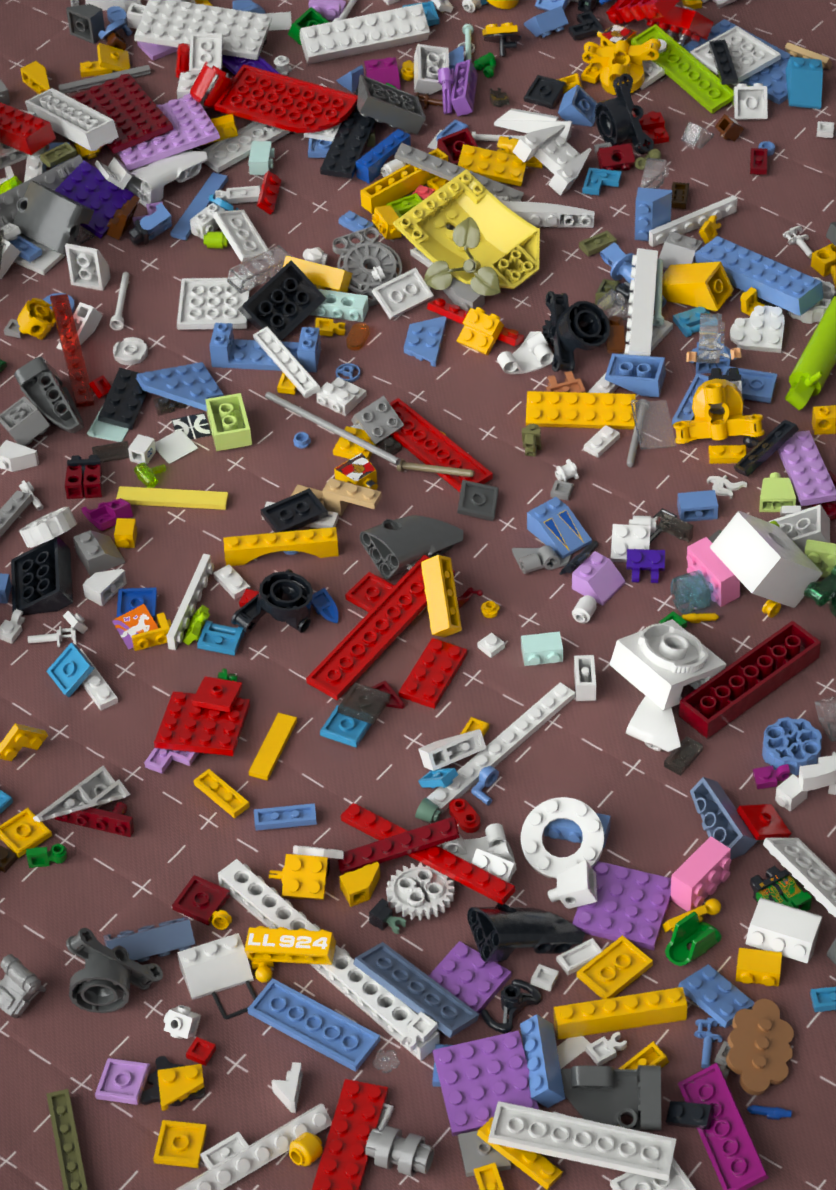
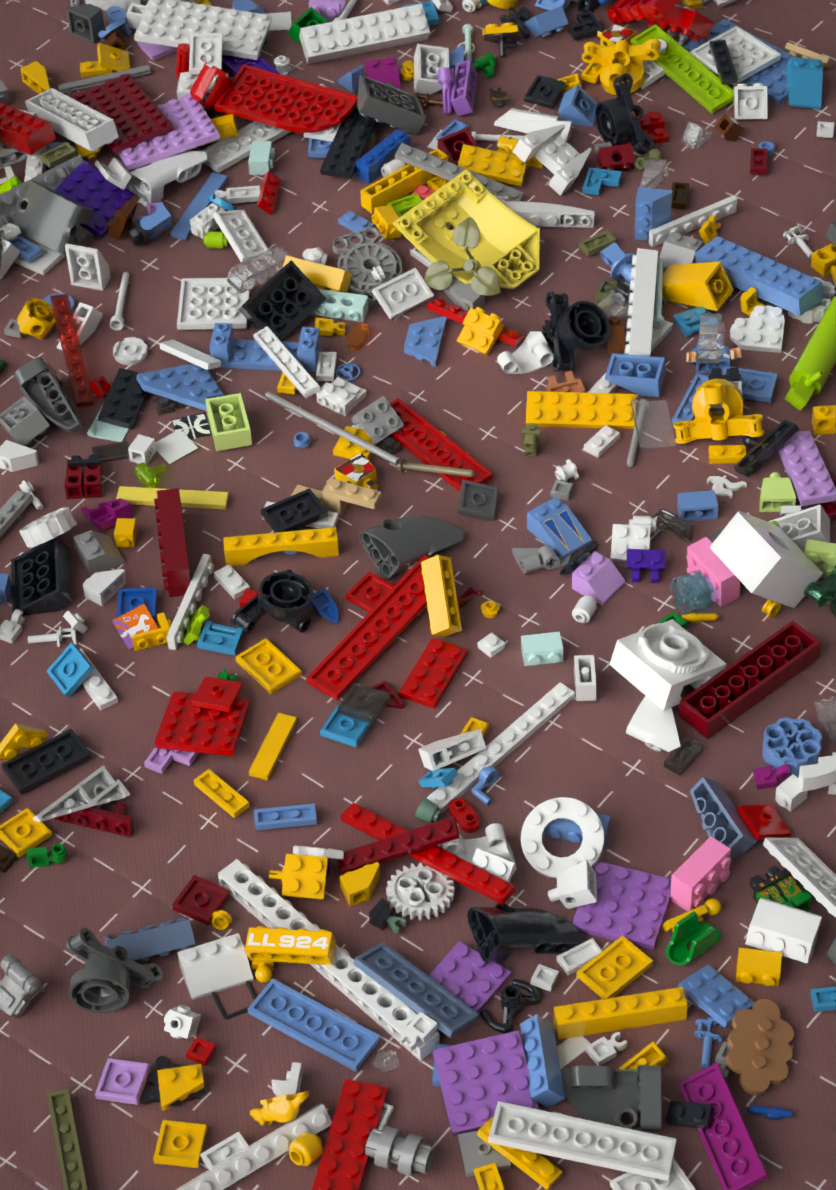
(46, 761): none -> black plate
(172, 542): none -> dark red brick
(190, 354): none -> white tile
(268, 666): none -> yellow tile
(279, 1108): none -> yellow animal
(326, 366): none -> white plate
(516, 16): none -> black piece

